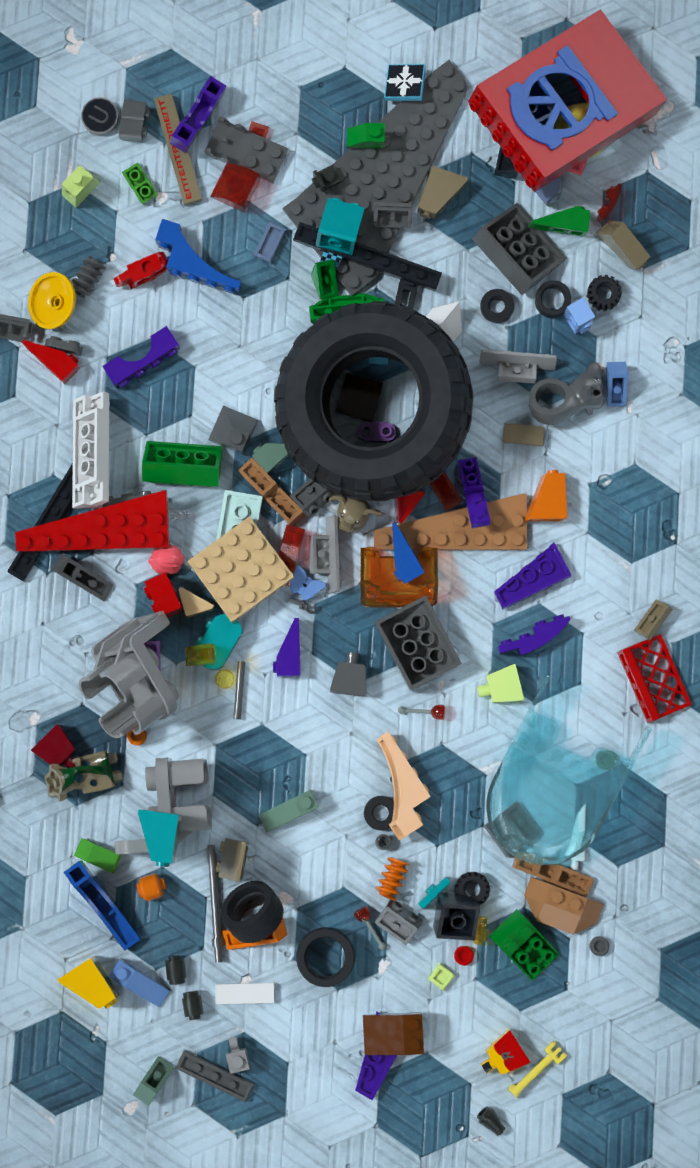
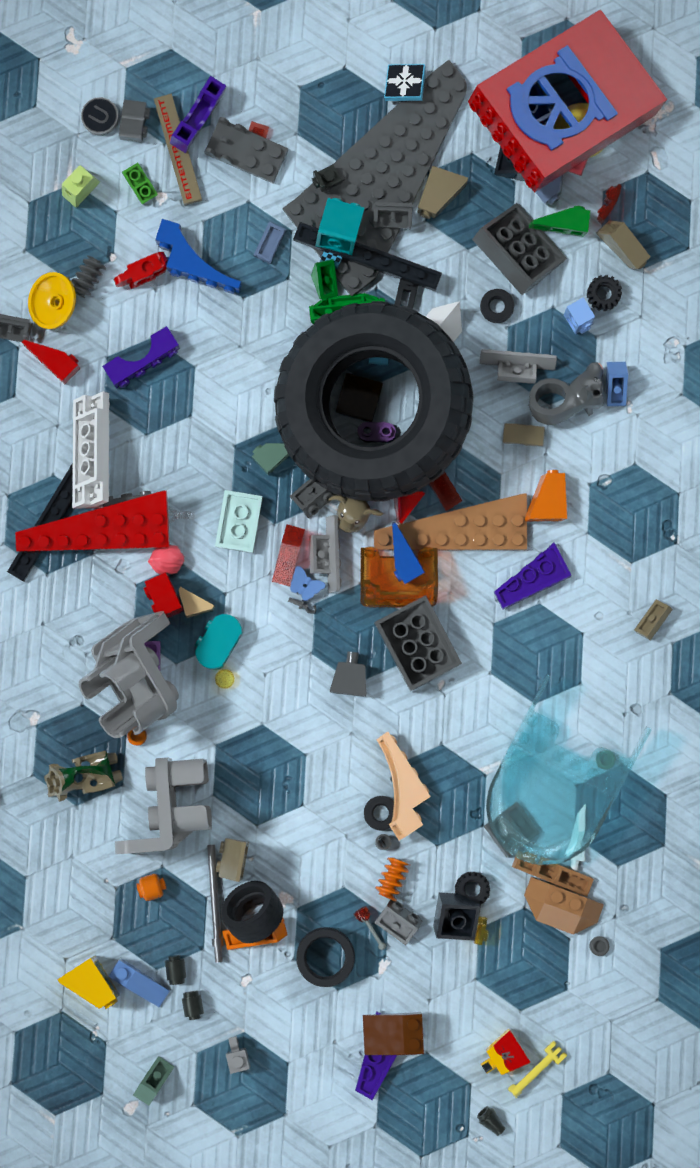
(56, 748): dark red torso -> none
(72, 347): dark grey plate -> none
(82, 577): dark grey slope -> none
(97, 855): bright green slope -> none
(102, 903): blue arch -> none
(161, 835): teal slope -> none
(181, 463): green slope -> none
(200, 655): clear yellow slope -> none
(214, 1076): dark grey tile -> none
(233, 430): dark grey slope -> none
(236, 186): clear red slope -> none
(239, 690): dark grey bar -> none
(241, 569): tan plate -> none
(244, 993): white tile -> none
(271, 492): medium nougat slope -> none
(288, 657): dark purple slope -> none
(288, 811): sand green slope -> none
(366, 136): green slope -> none
(432, 892): teal plate -> none
(437, 711): hinge -> none
(441, 976): yellowish green tile -> none
(463, 955): red tile -> none
(474, 492): dark purple slope -> none
(502, 686): yellowish green torso -> none
(524, 945): green slope -> none
(542, 634): dark purple slope -> none
(552, 285): black tyre -> none
(639, 684): red fence -> none

